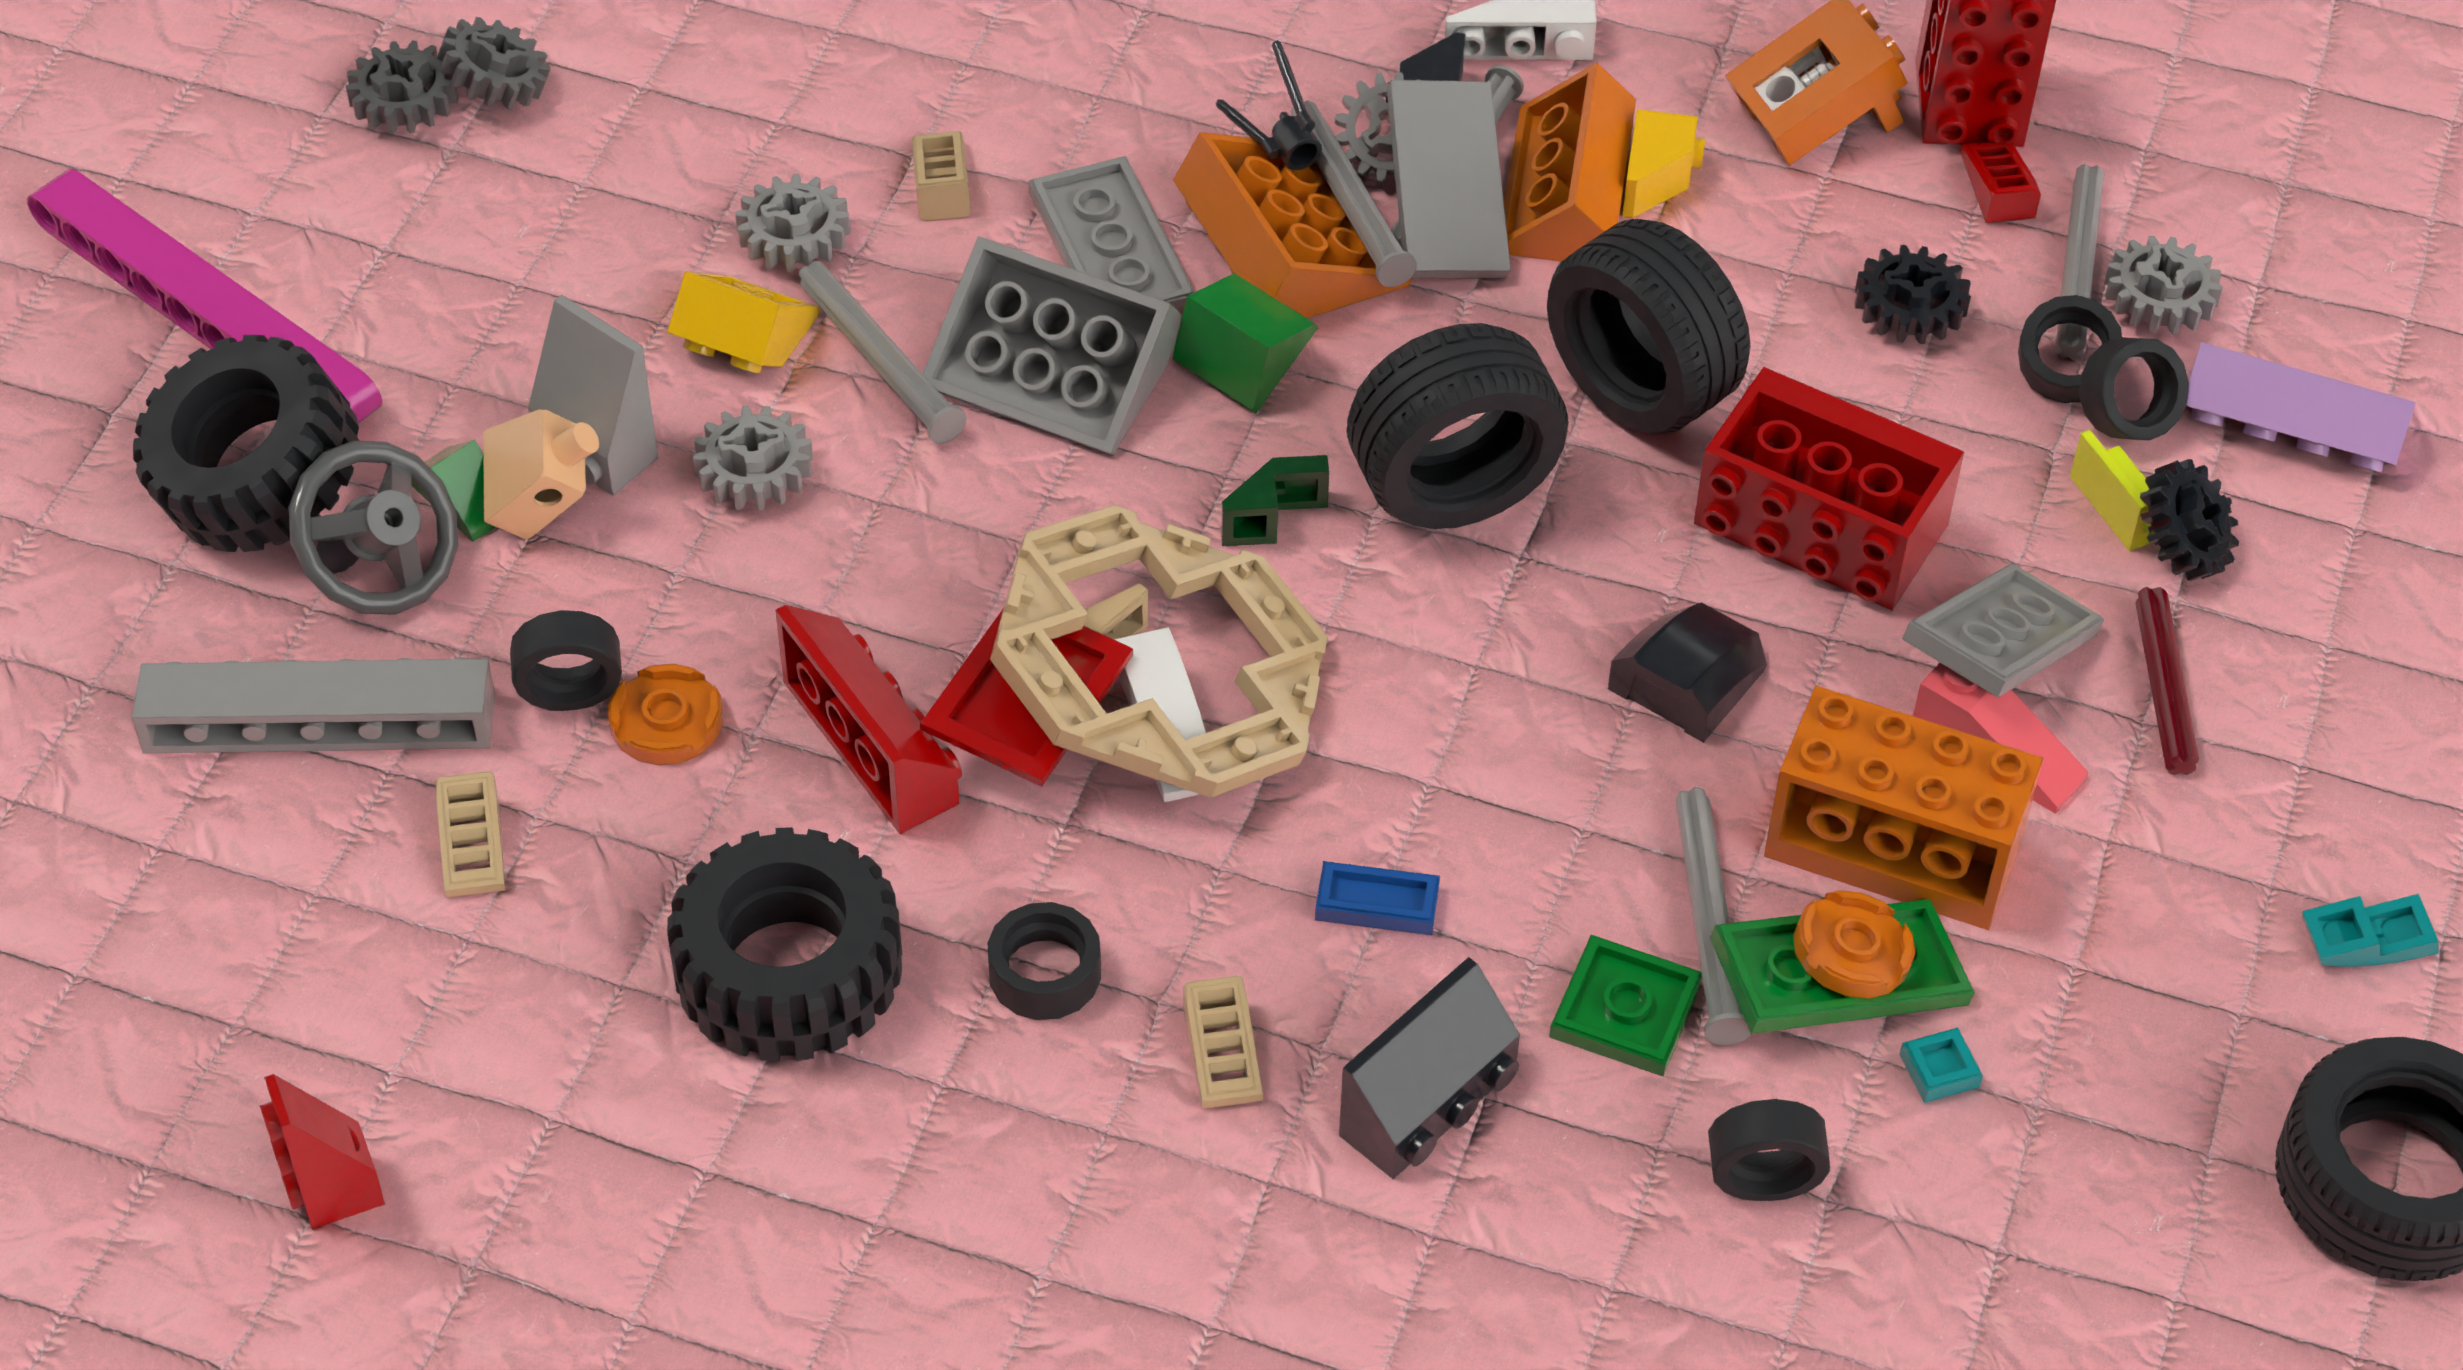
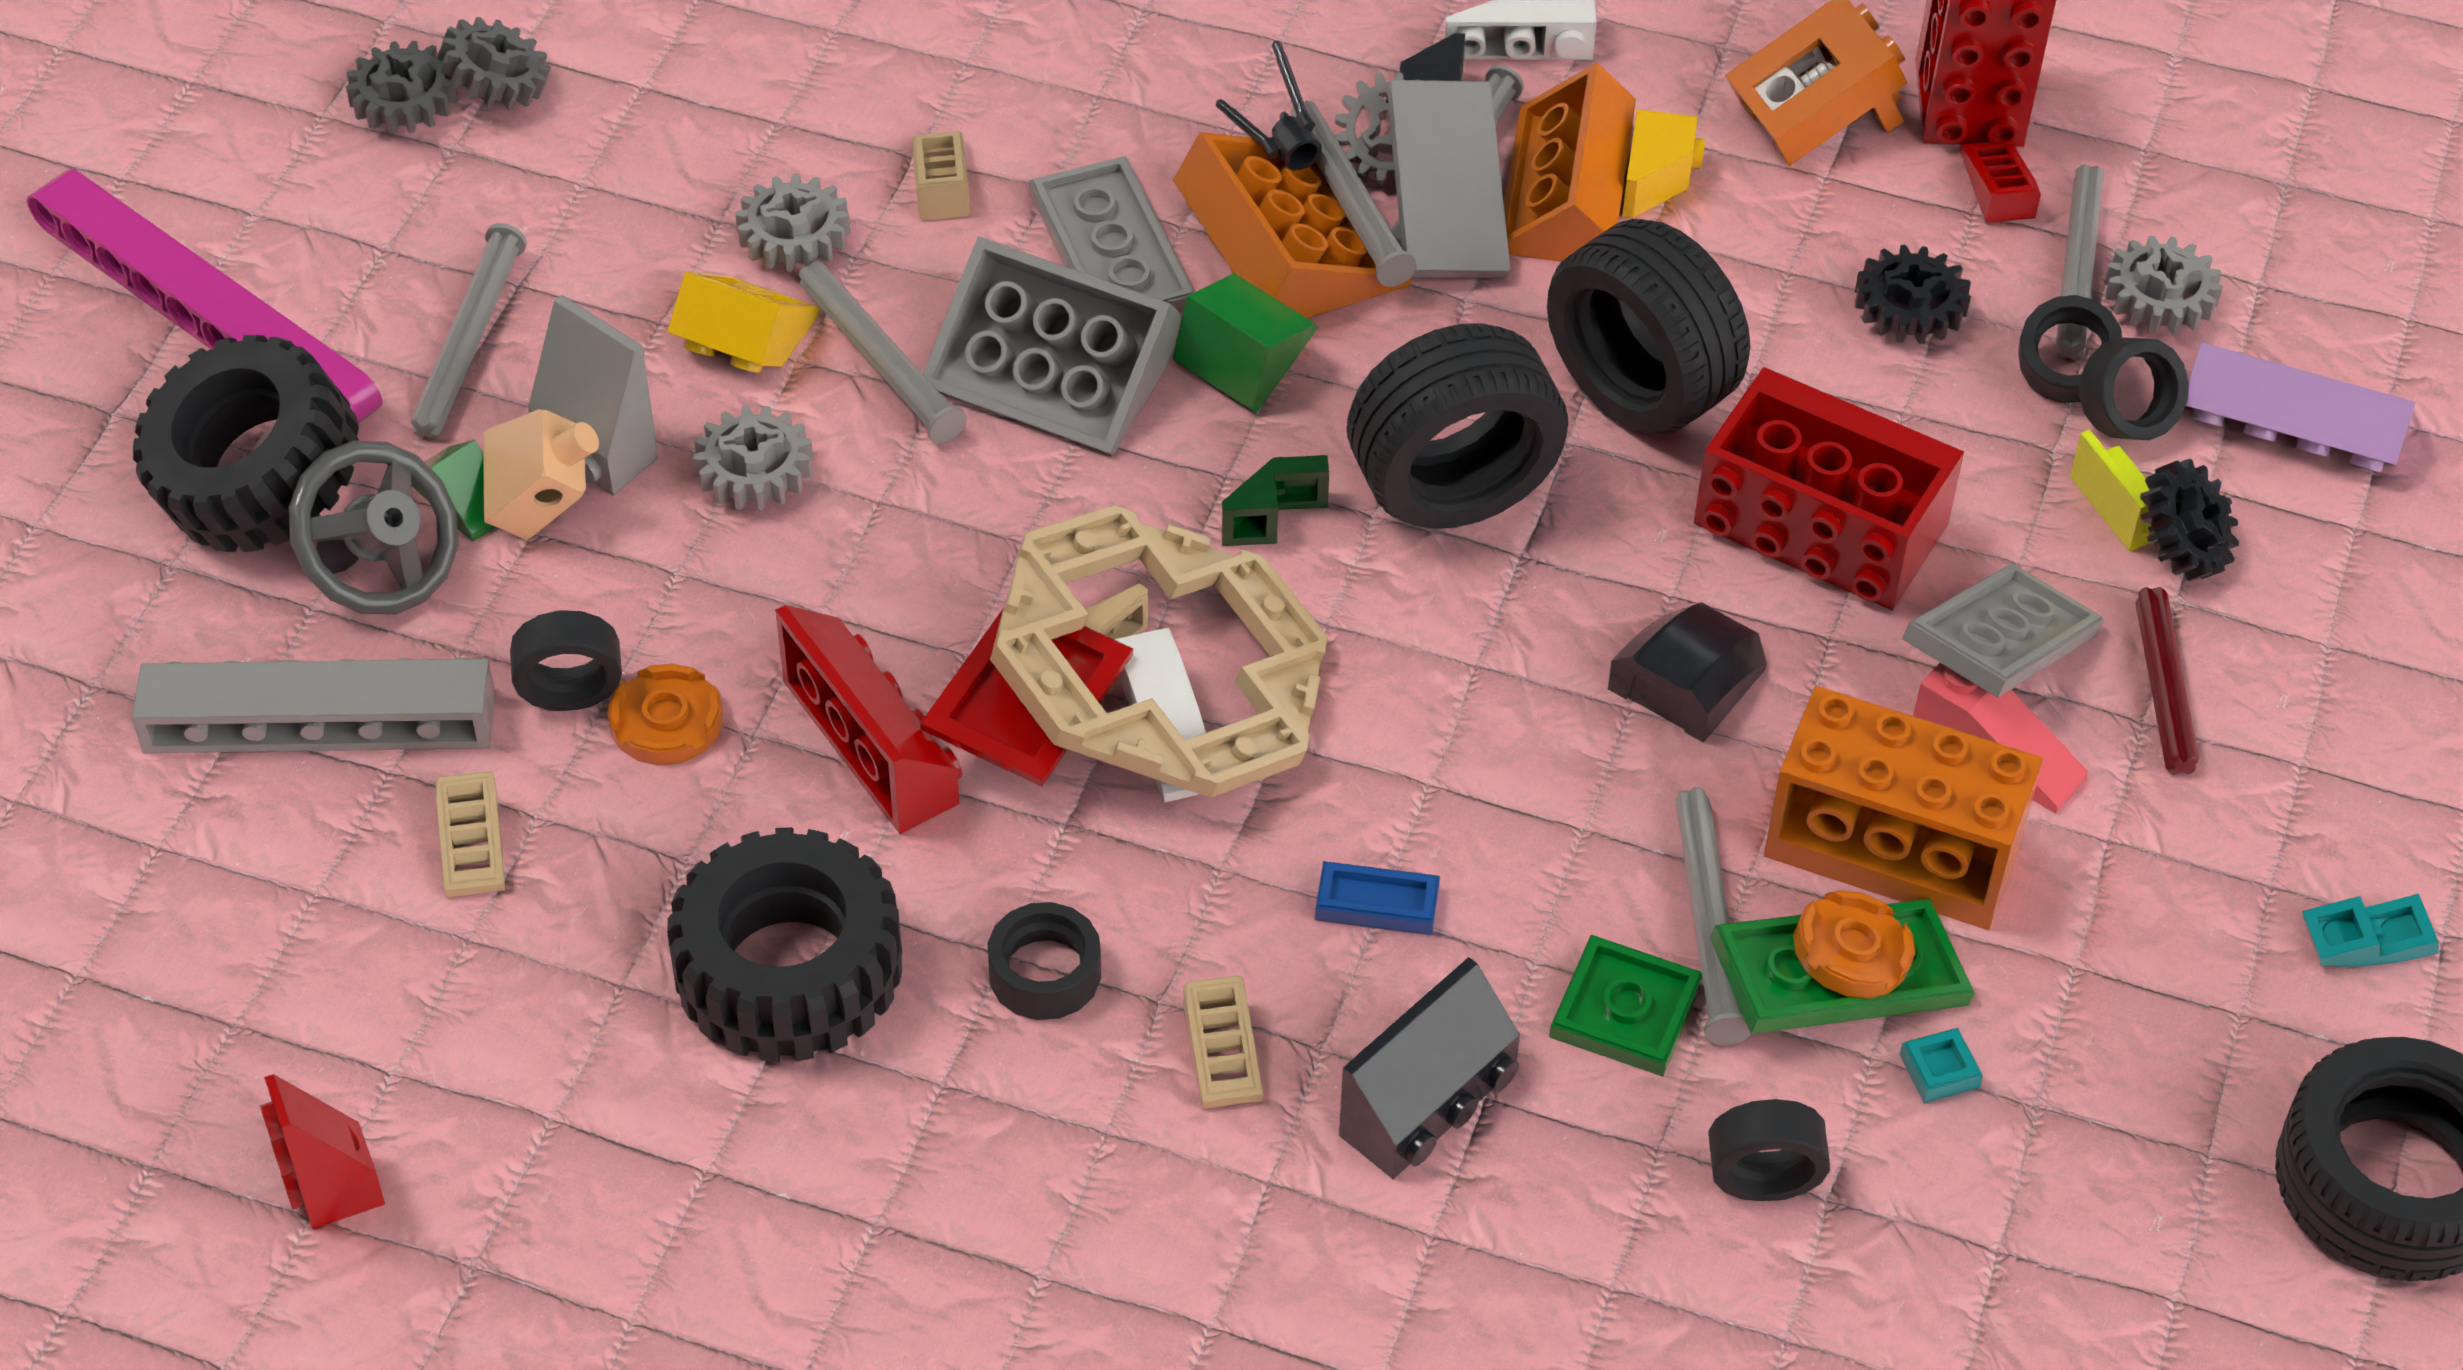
(454, 359): none -> light grey axle

